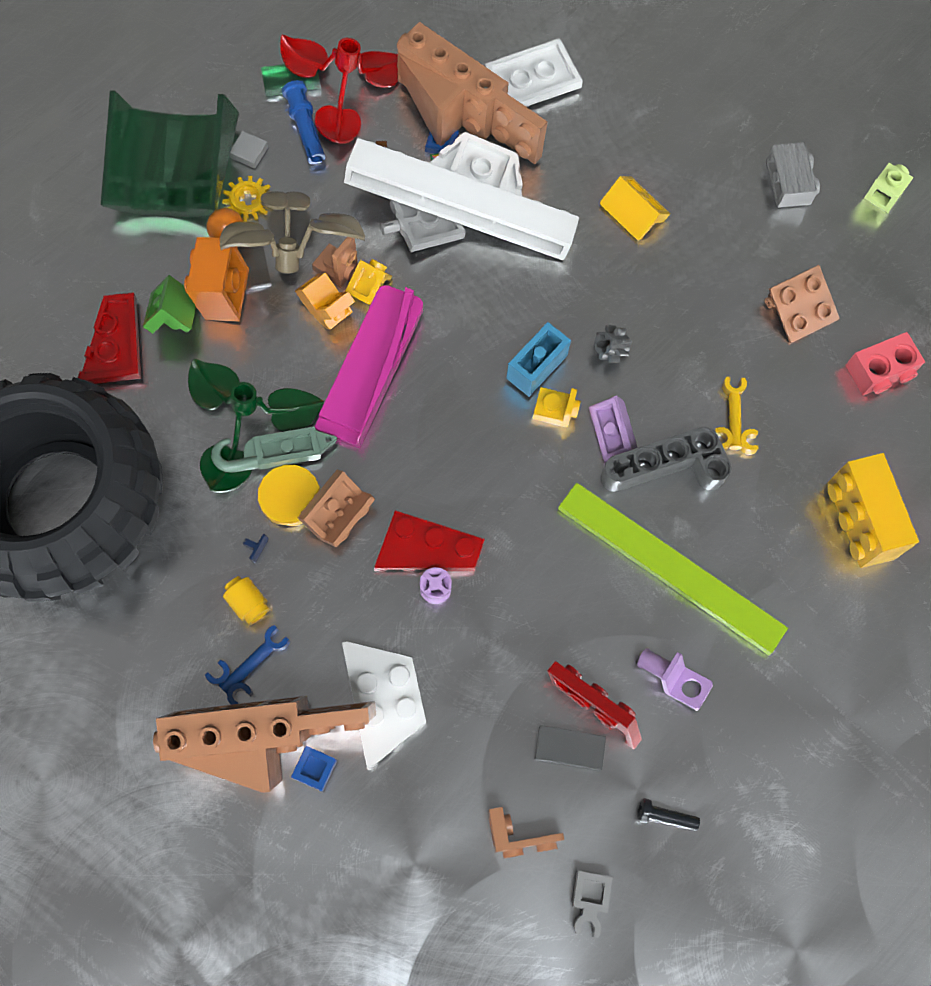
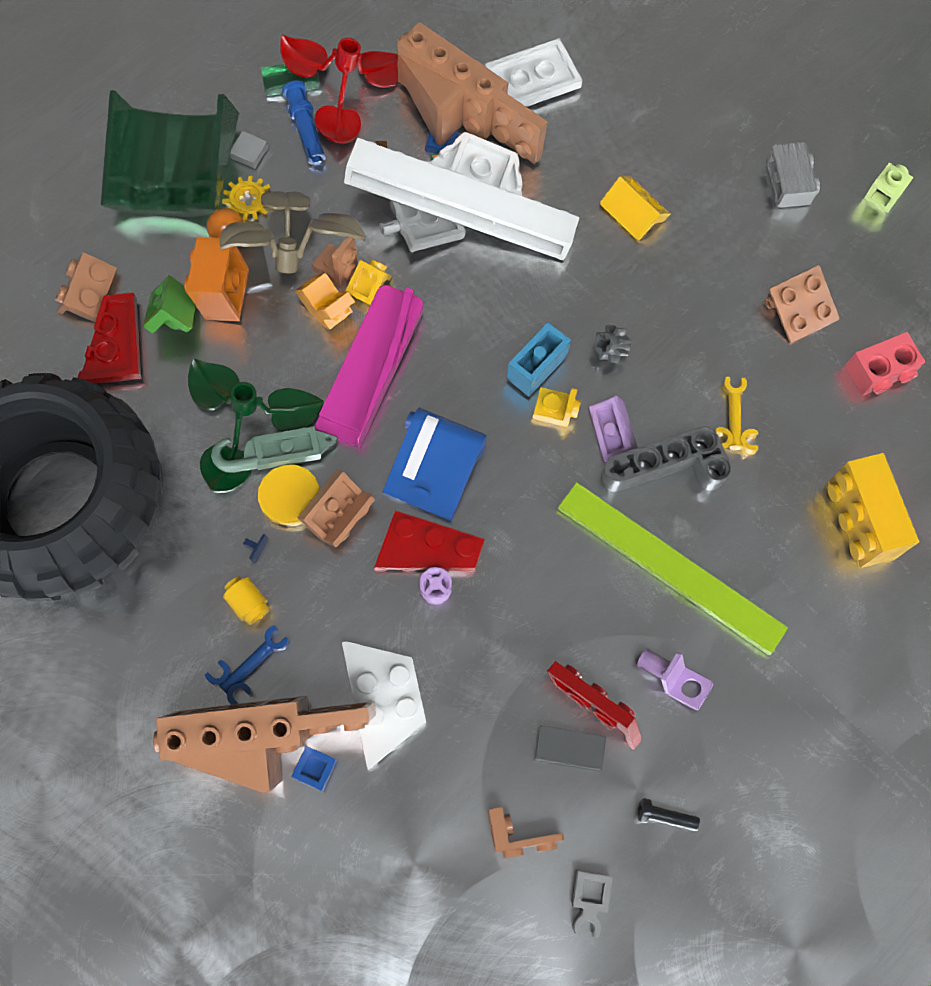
(86, 286): none -> nougat bracket
(437, 459): none -> blue door

